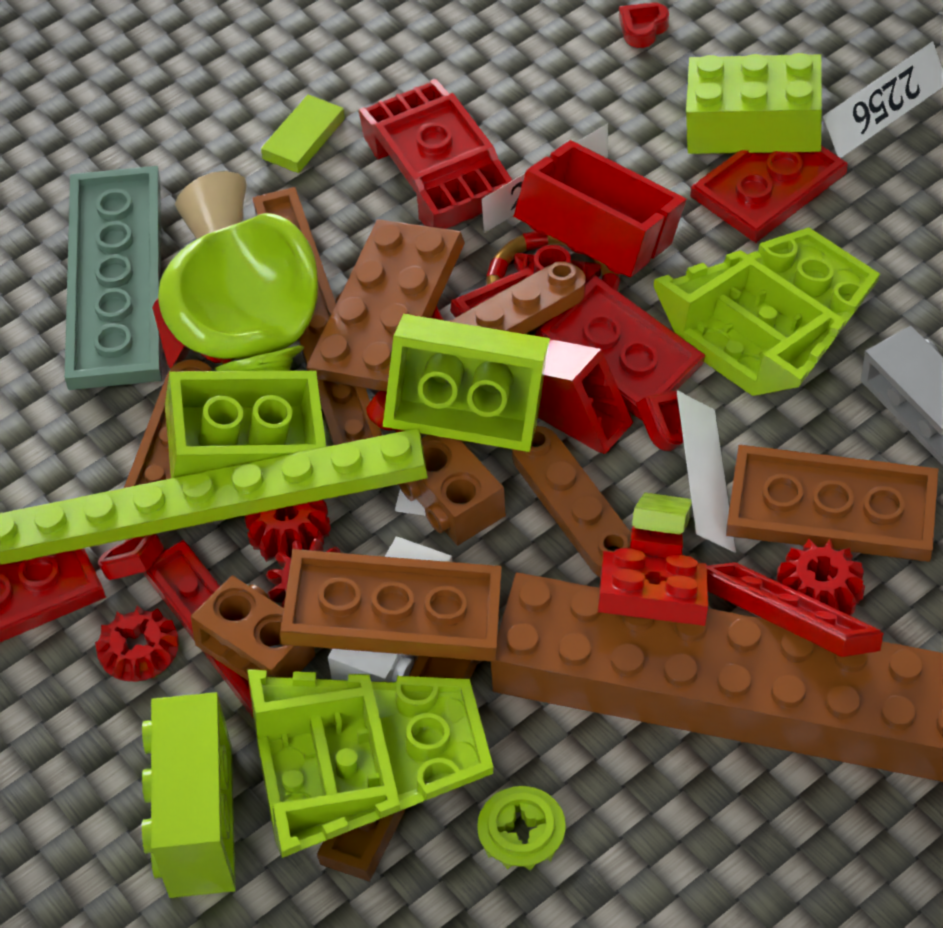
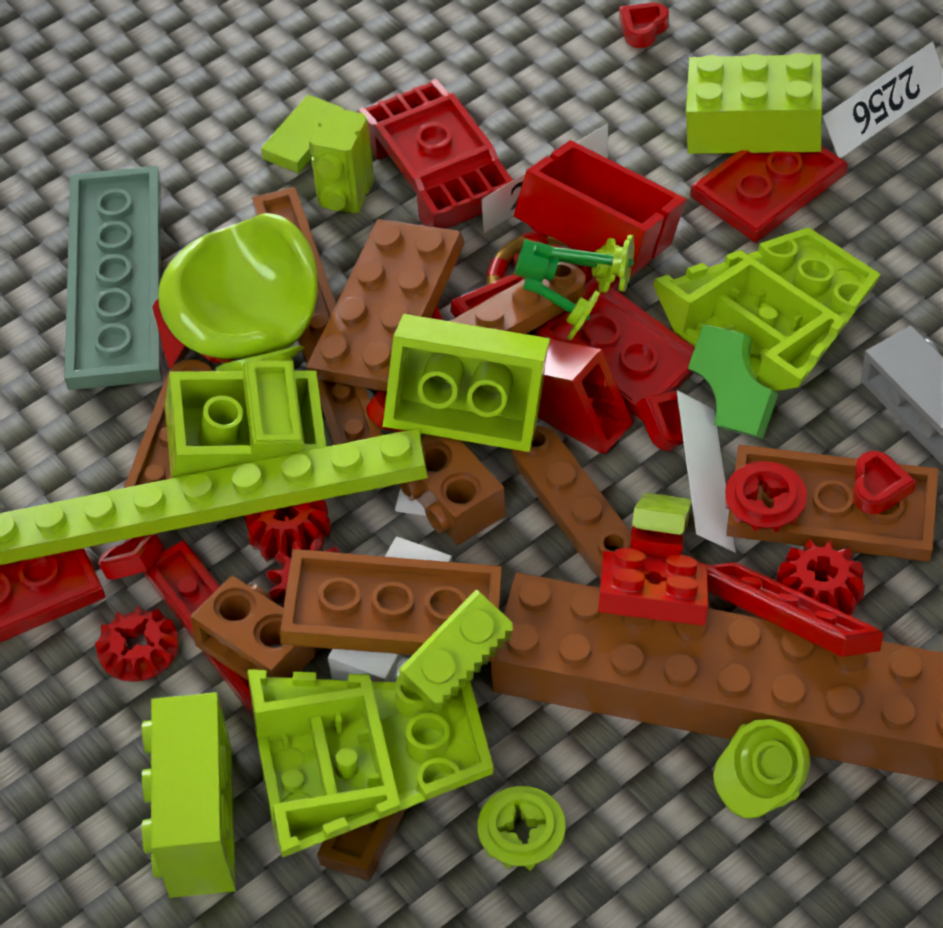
(212, 202): tan hat -> none
(272, 407): none -> lime tile
(341, 160): none -> lime brick
(456, 651): none -> lime brick
(540, 262): none -> plant
(741, 400): none -> bright green tile
(761, 768): none -> lime hat
(778, 483): none -> red gear
(879, 483): none -> red tile

